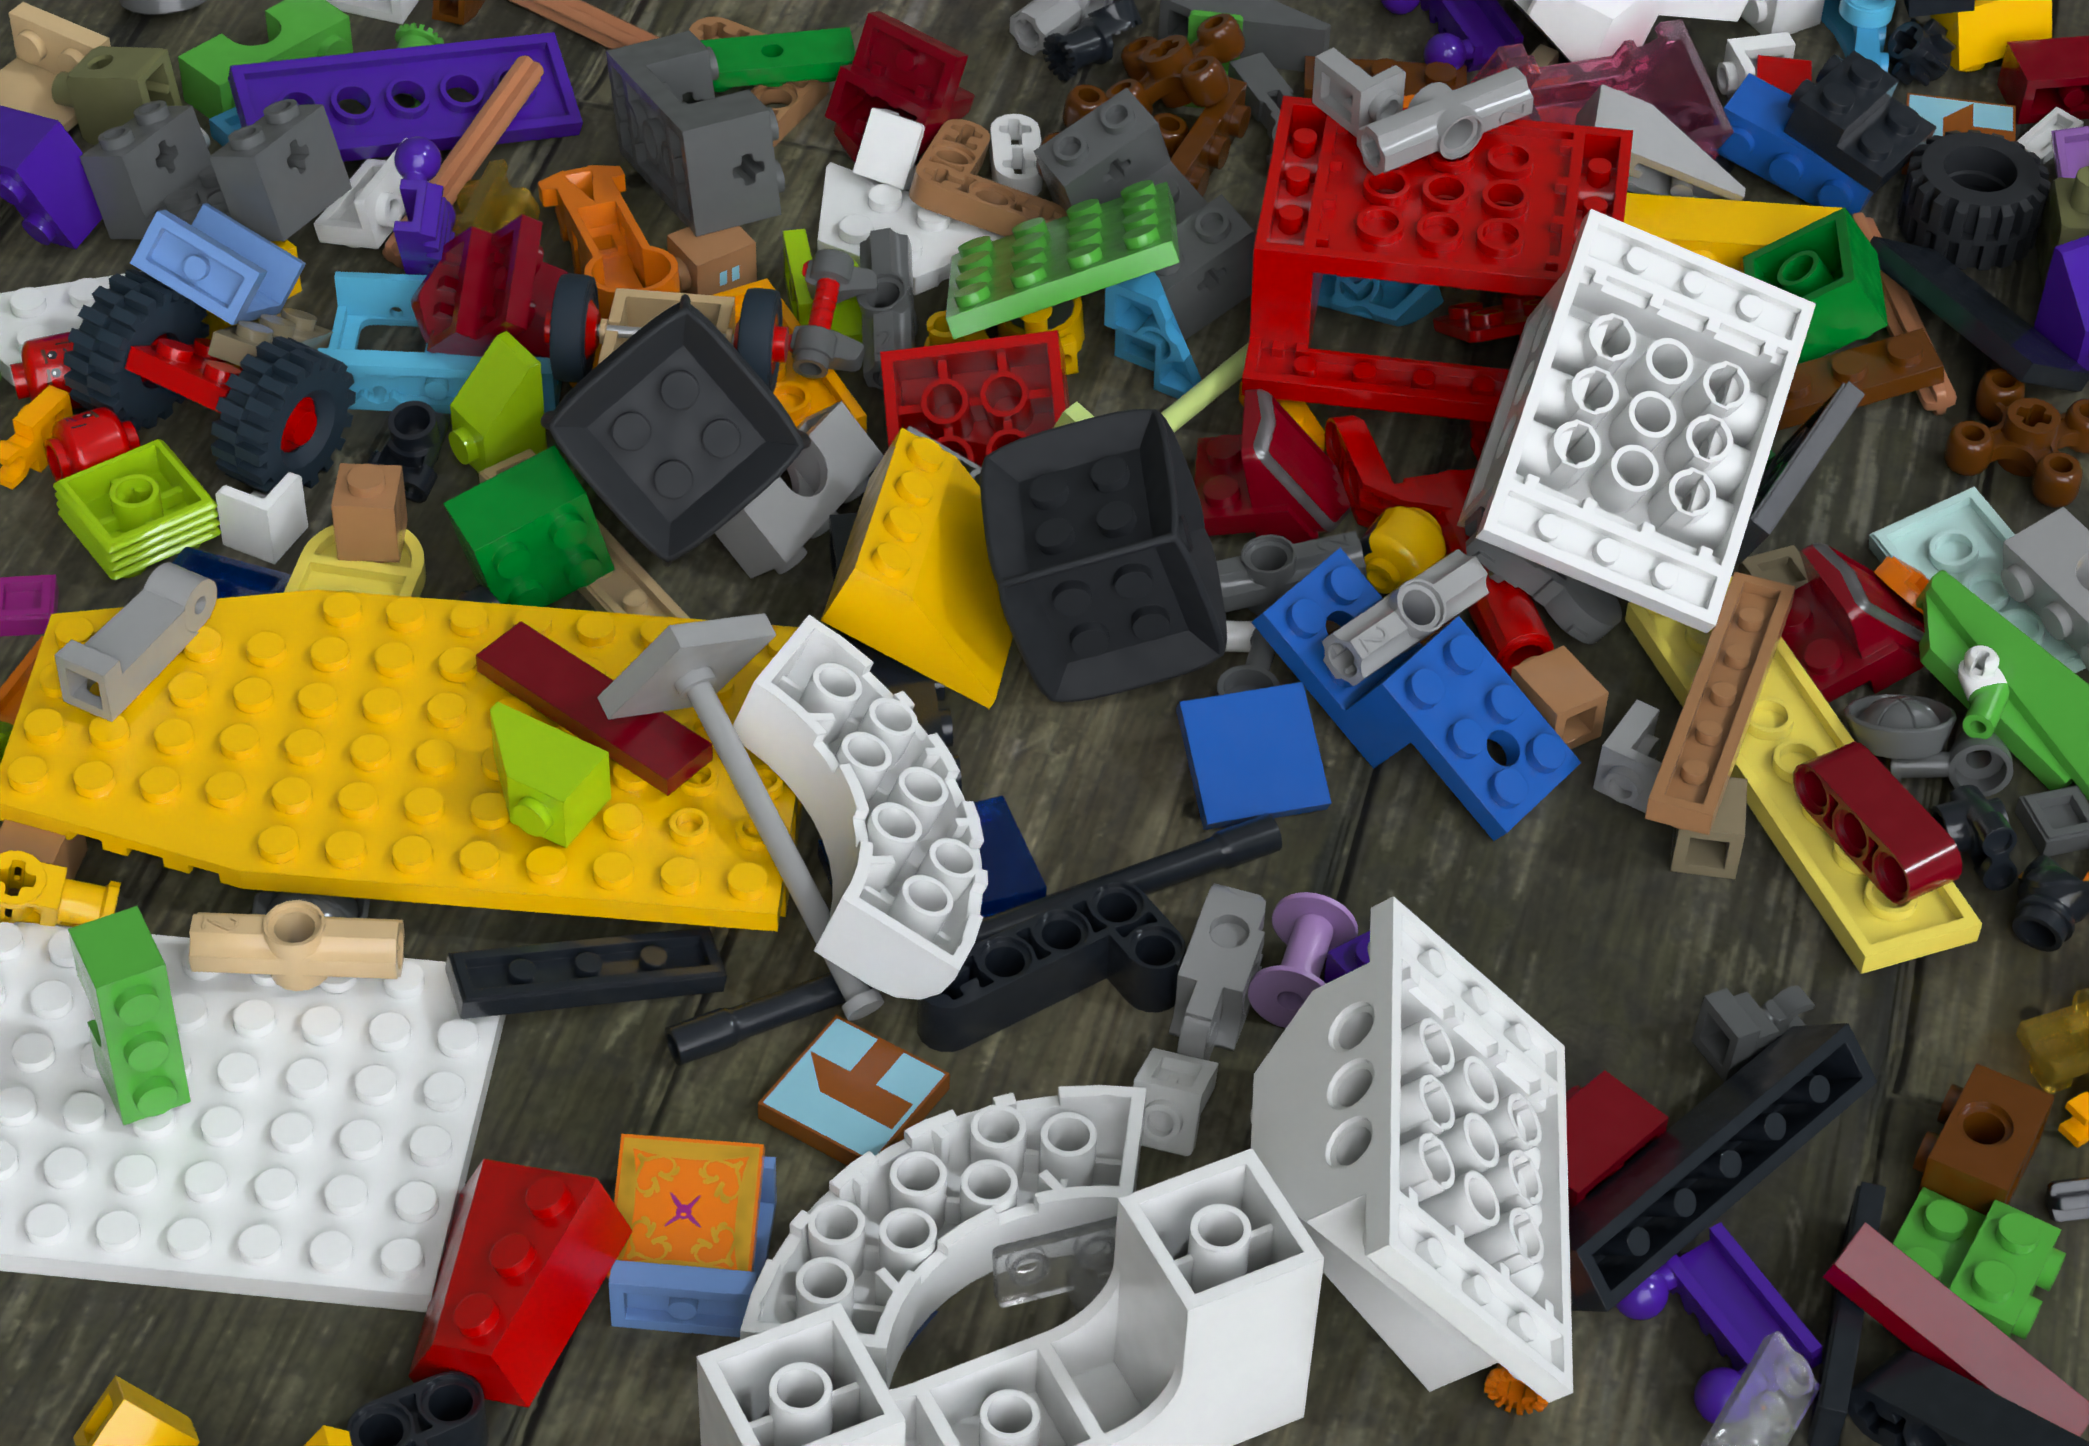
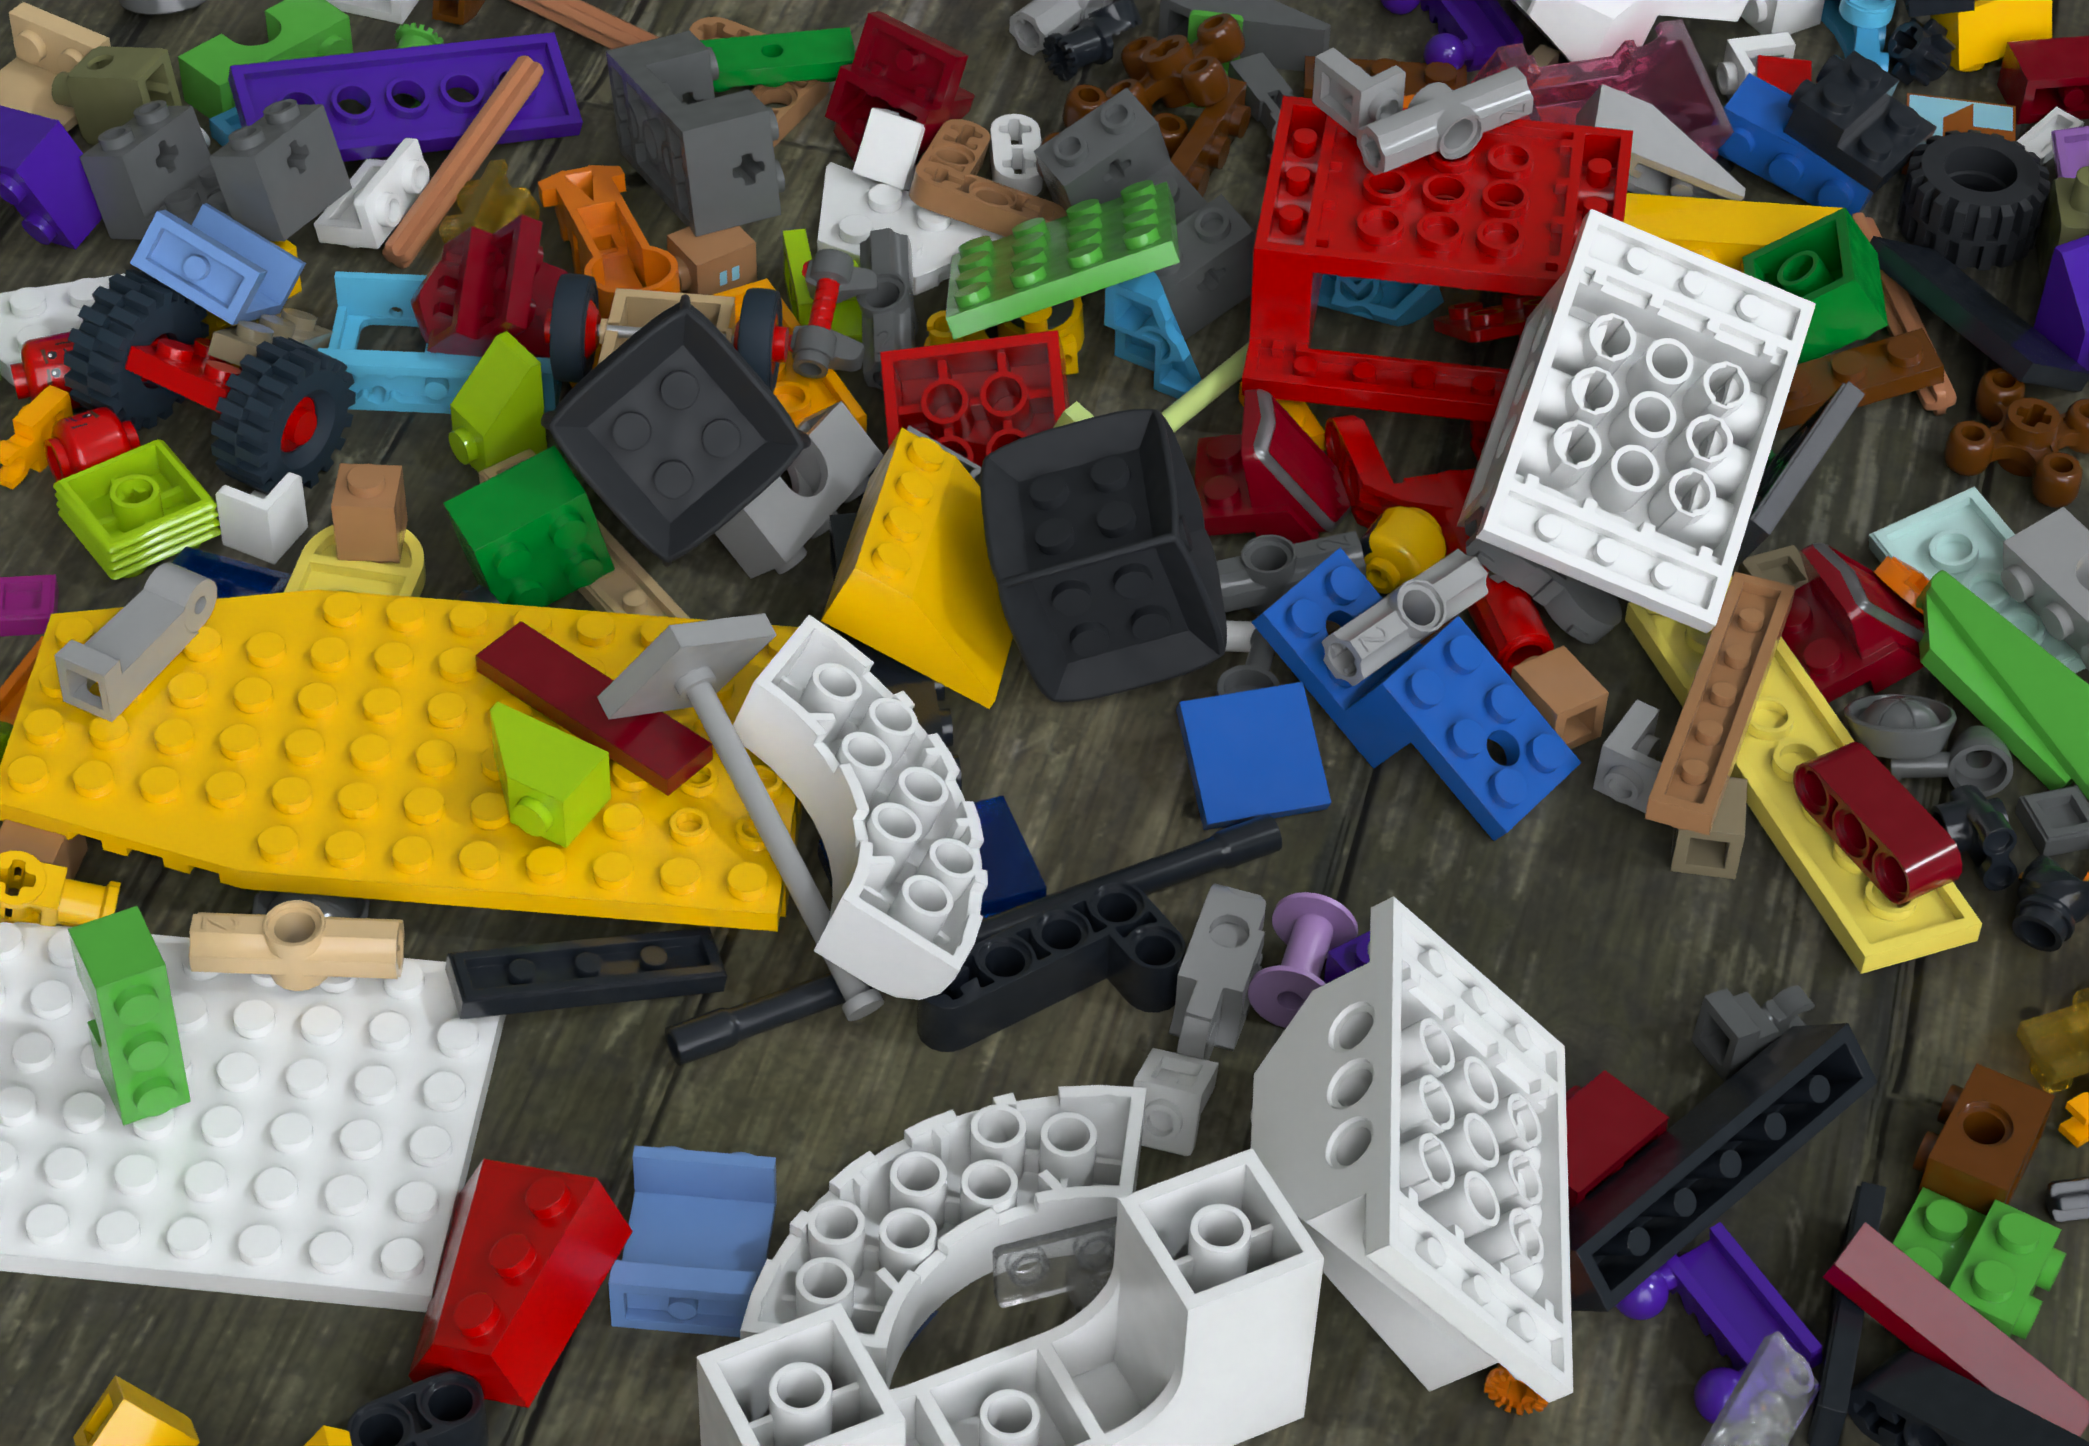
(415, 445): black plate -> none
(428, 212): dark purple gear -> none
(690, 1201): tile -> none
(852, 1093): tile -> none
(1985, 691): arm -> none

